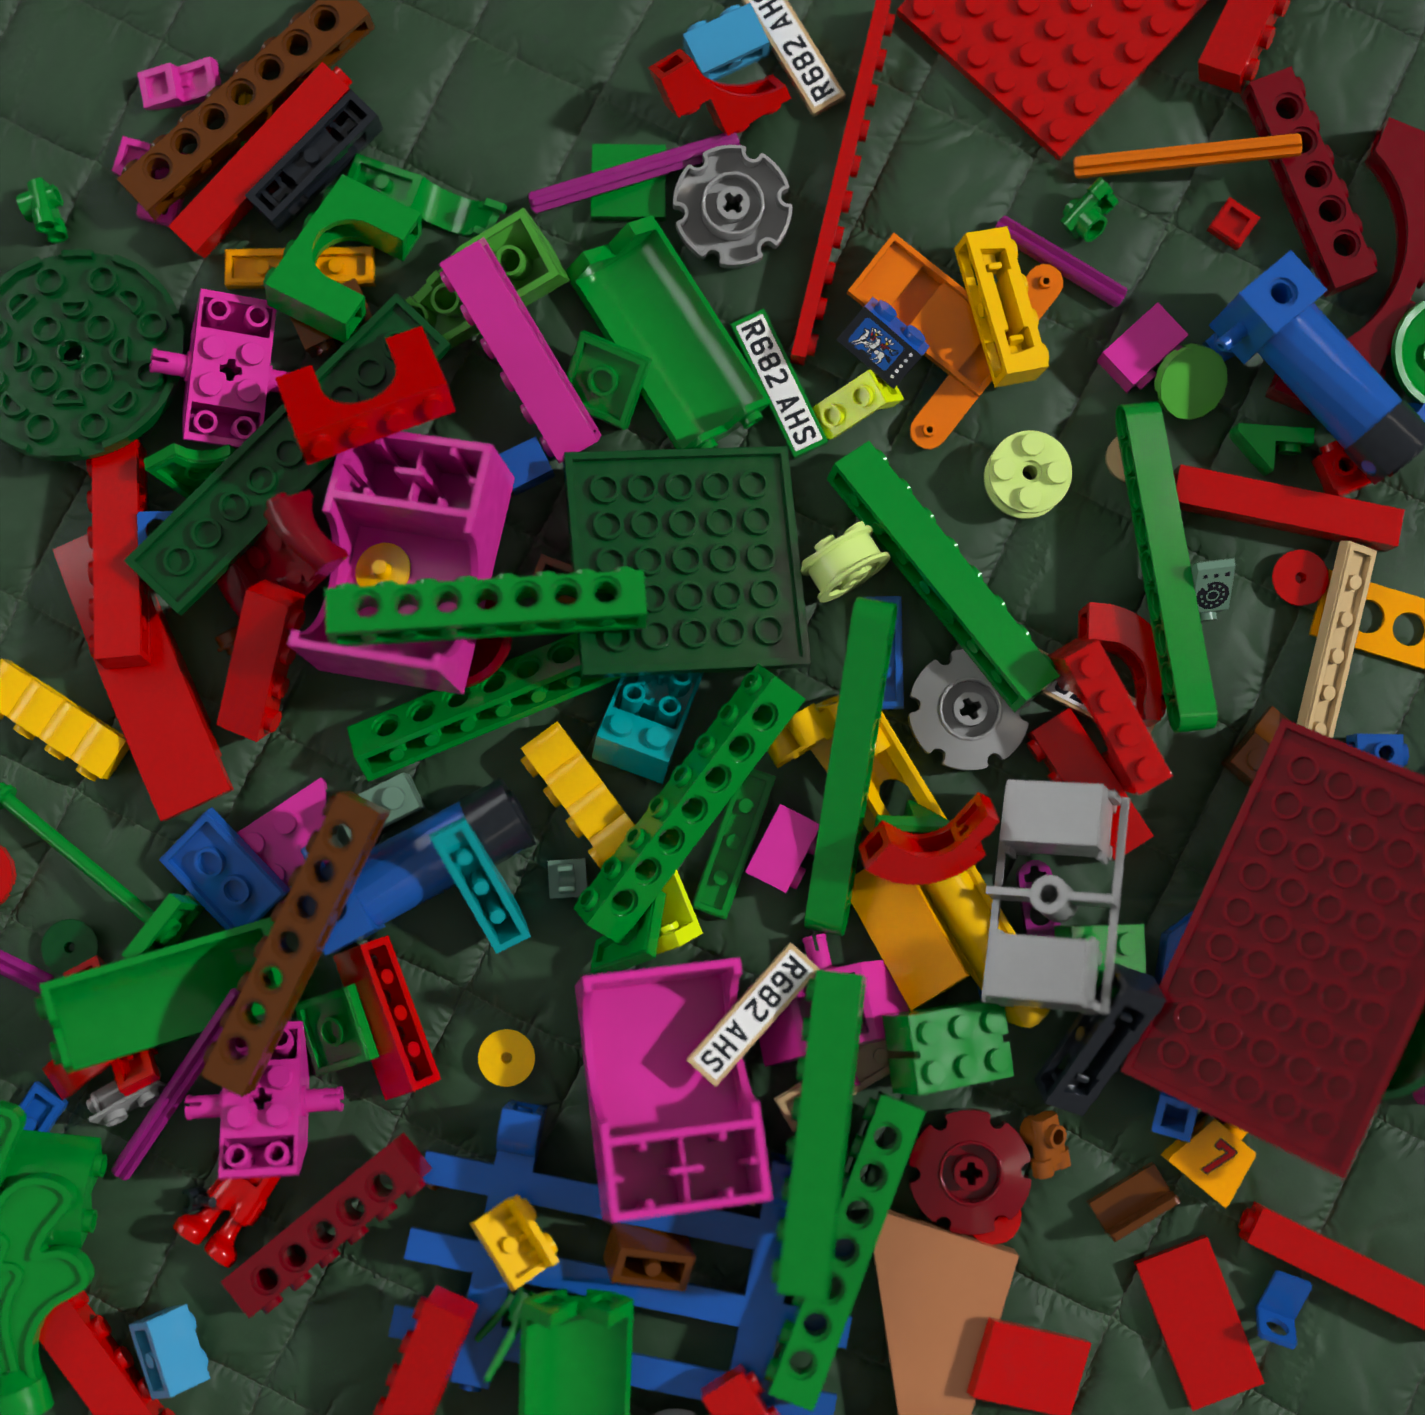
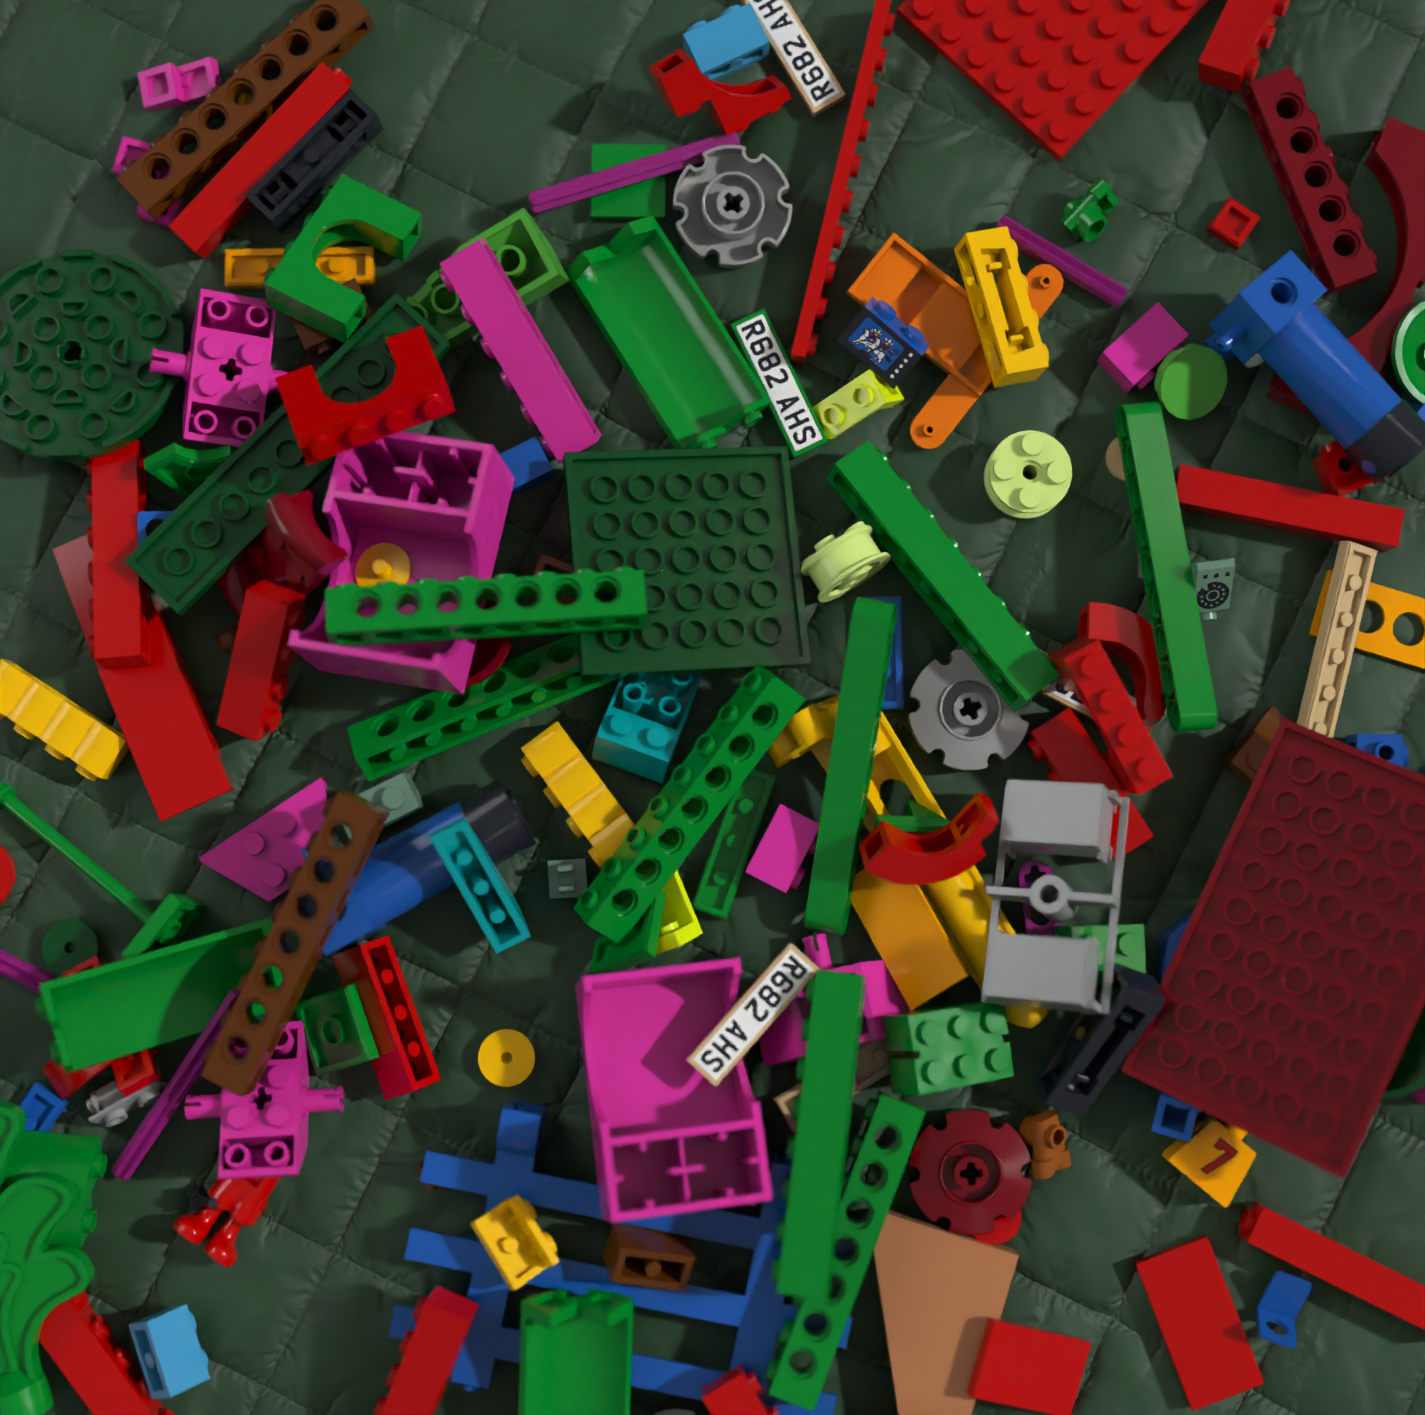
(41, 207): green plate -> none
(224, 872): blue tile -> none
(250, 1281): dark red brick -> none
(436, 205): green piece -> none
(511, 1304): green plant -> none
(607, 378): green tile -> none
(1133, 1202): reddish brown panel -> none
(1188, 156): orange axle -> none
(1260, 441): green slope -> none
(1300, 577): red piece -> none

